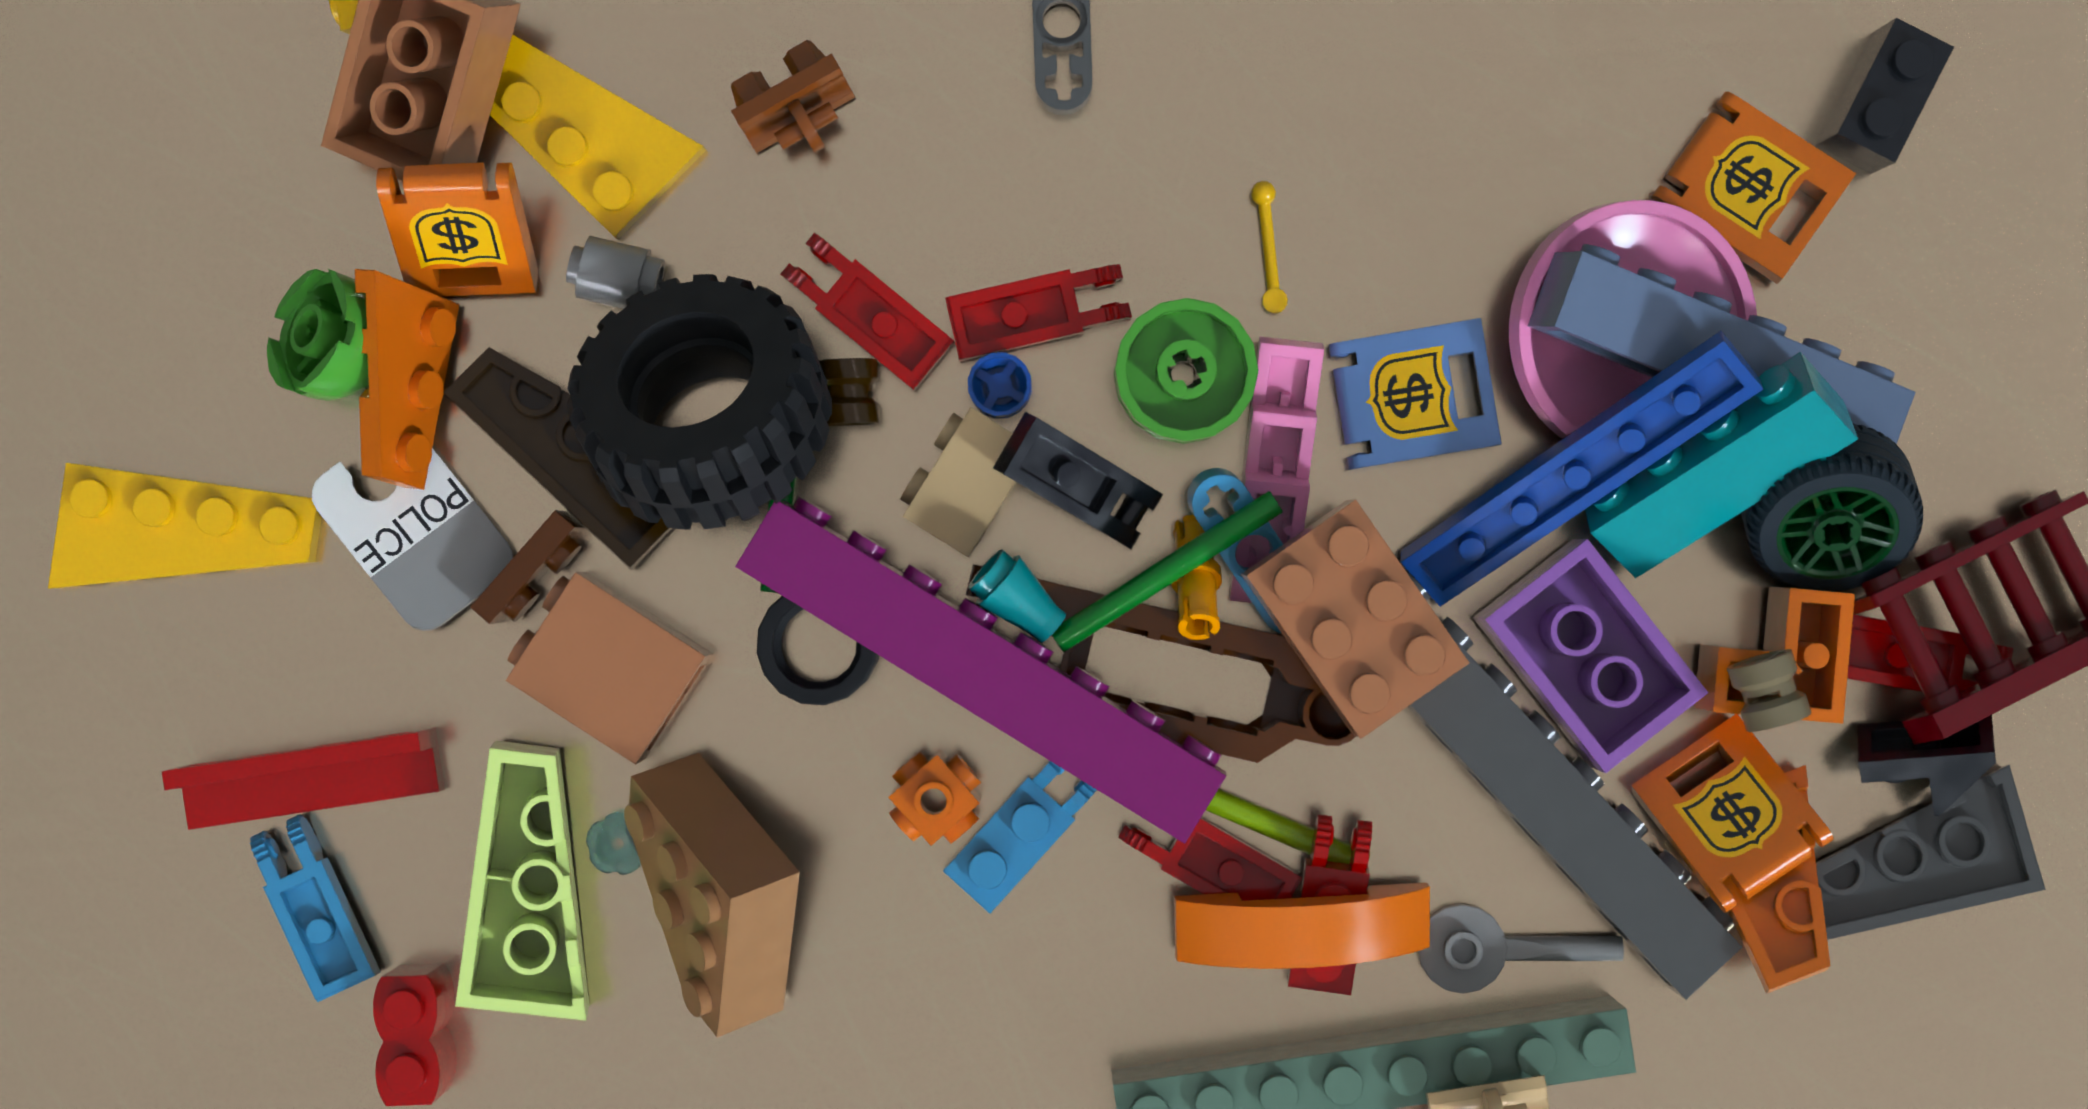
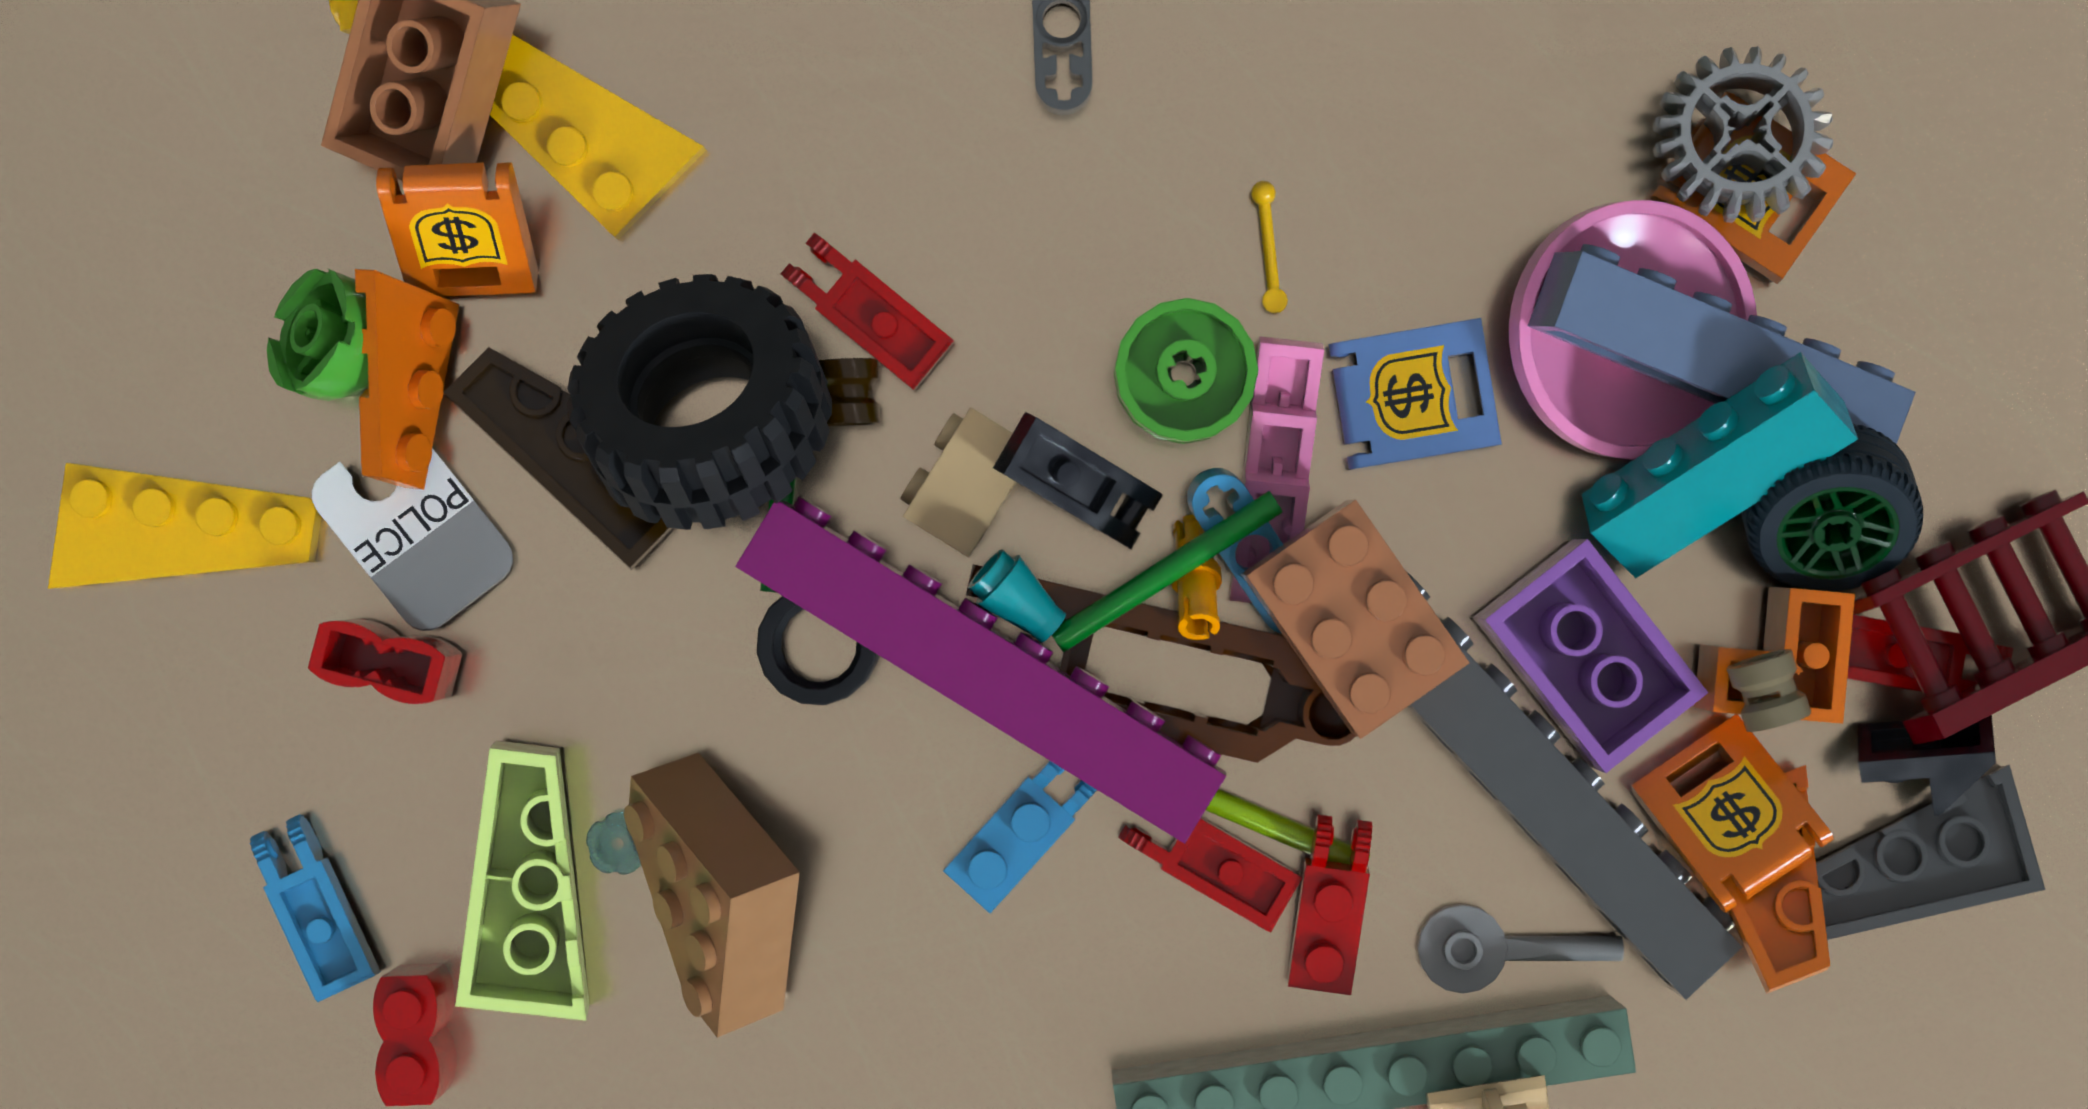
(309, 778): red fence -> none
(369, 653): none -> red brick
(513, 590): reddish brown plate -> none
(606, 665): nougat brick -> none
(613, 271): light grey brick -> none
(795, 105): dark orange hips -> none
(938, 772): orange brick -> none
(998, 377): blue wheel -> none
(1030, 311): red hinge -> none
(1302, 931): orange slope -> none
(1582, 468): blue plate -> none
(1759, 152): none -> light grey gear
(1884, 96): black brick -> none

